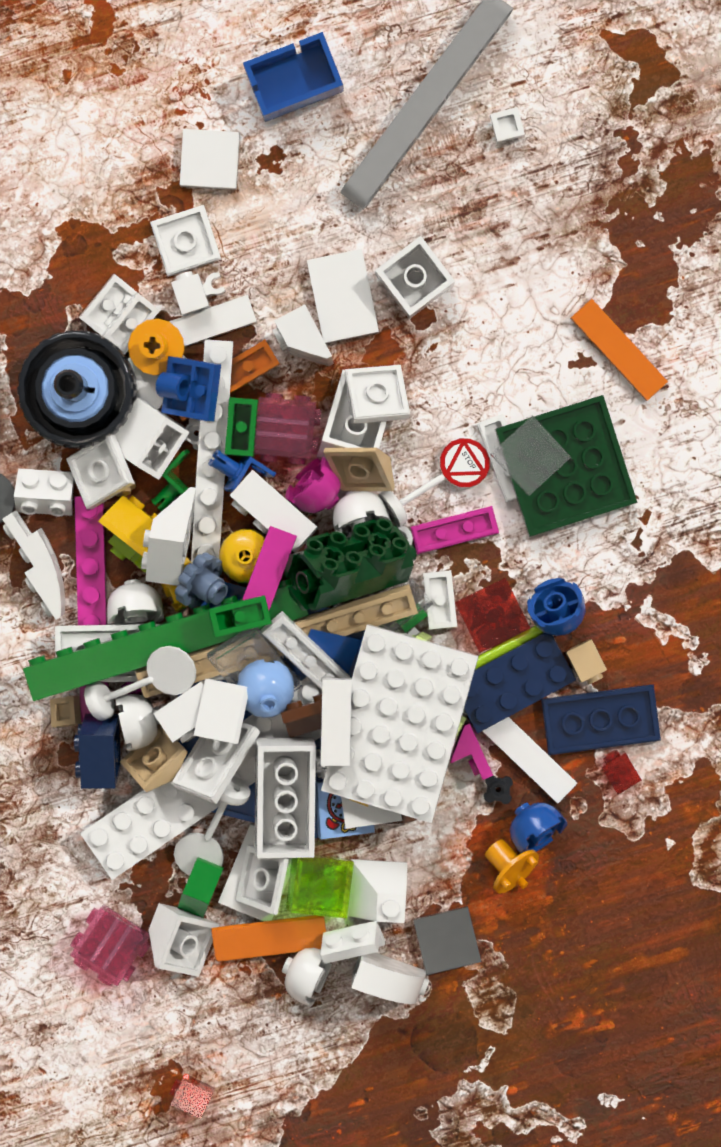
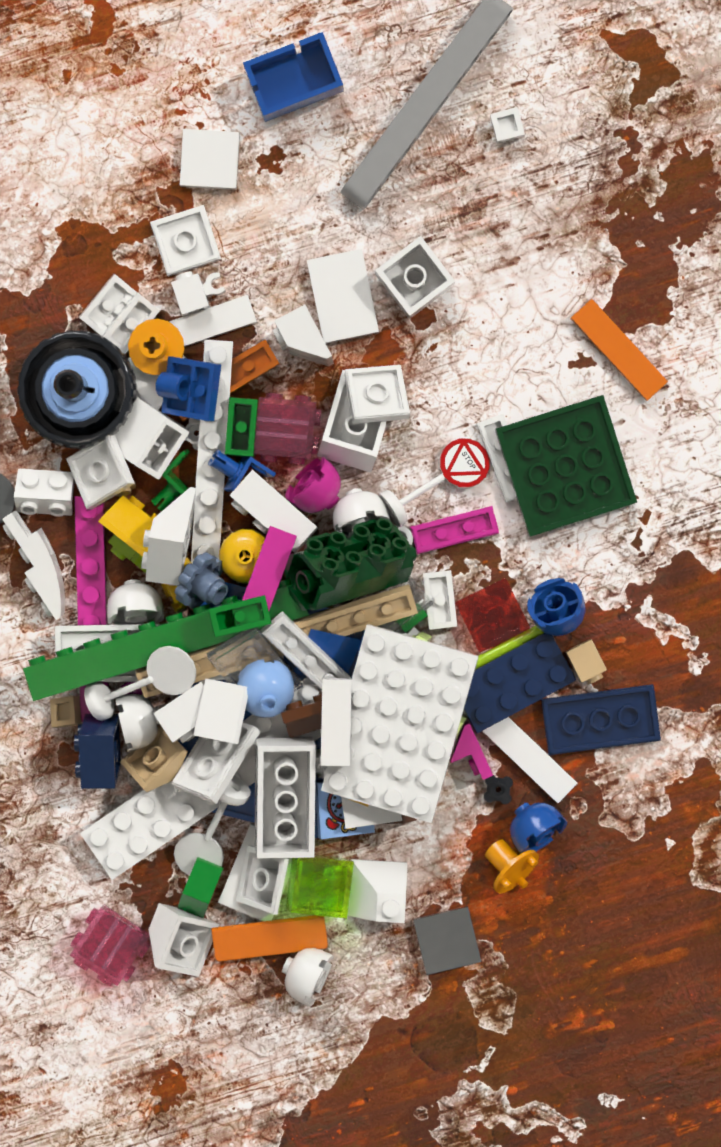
(191, 1095): clear red brick -> none
(351, 942): white bracket -> none
(361, 468): tan slope -> none
(389, 978): white brick -> none
(530, 455): clear tile -> none
(619, 771): clear red bracket -> none

